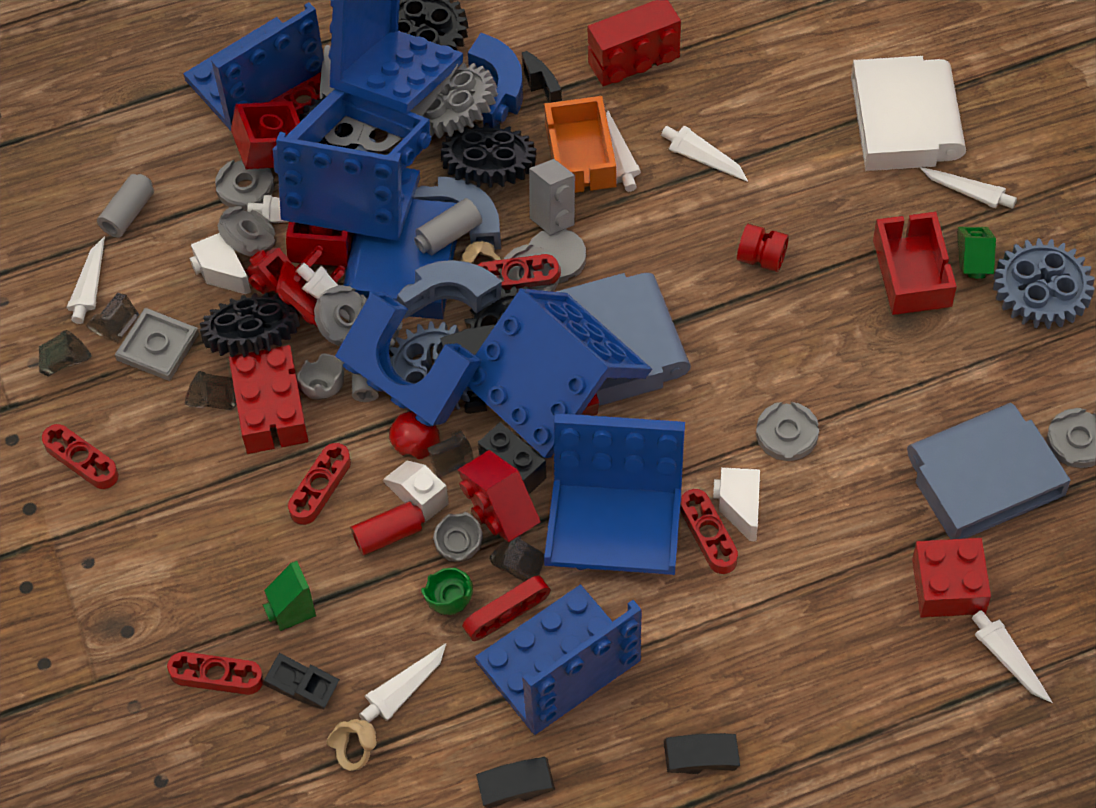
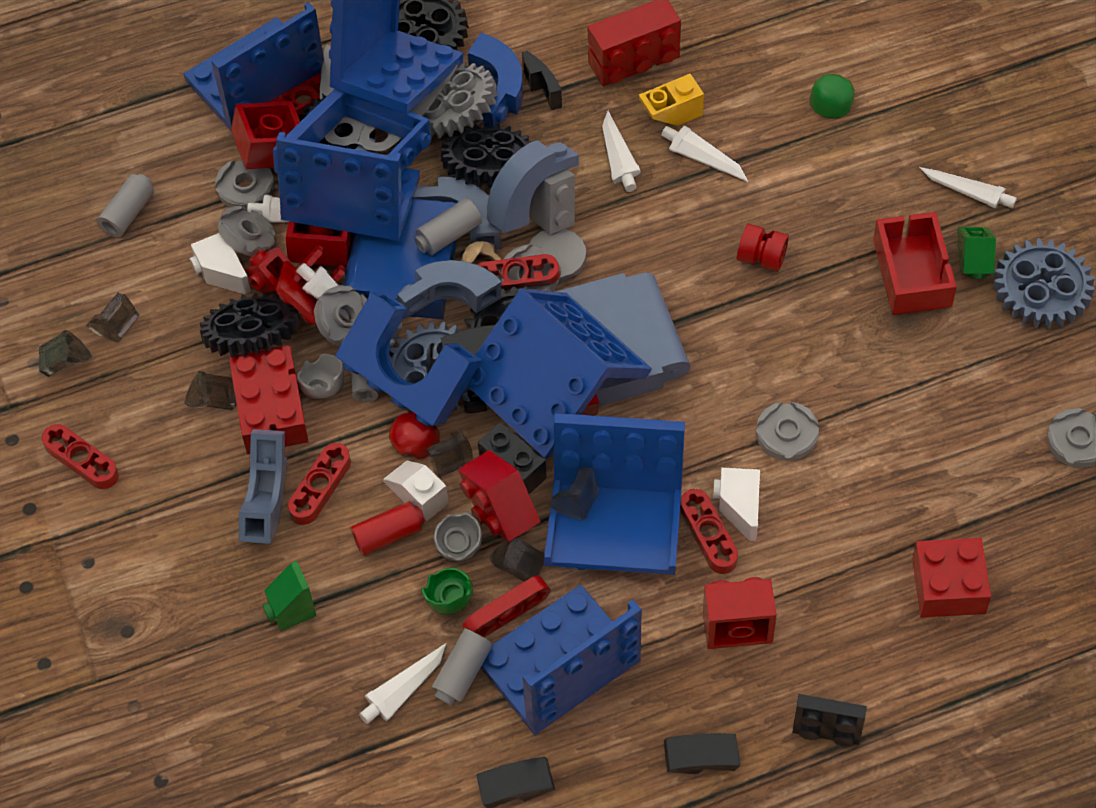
(86, 289): white bar -> none
(157, 344): light grey tile -> none
(190, 678): red beam -> none
(266, 487): none -> sand blue arch
(300, 682): black slope -> none
(340, 736): tan piece -> none
(461, 667): none -> light grey brick
(520, 177): none -> sand blue arch
(580, 497): none -> clear smoke tile
(582, 141): orange piece -> none
(674, 101): none -> yellow slope
(739, 613): none -> red brick
(829, 720): none -> black plate
(832, 96): none -> green hair
(906, 112): white piece -> none
(986, 471): sand blue piece -> none
(1000, 643): white bar -> none

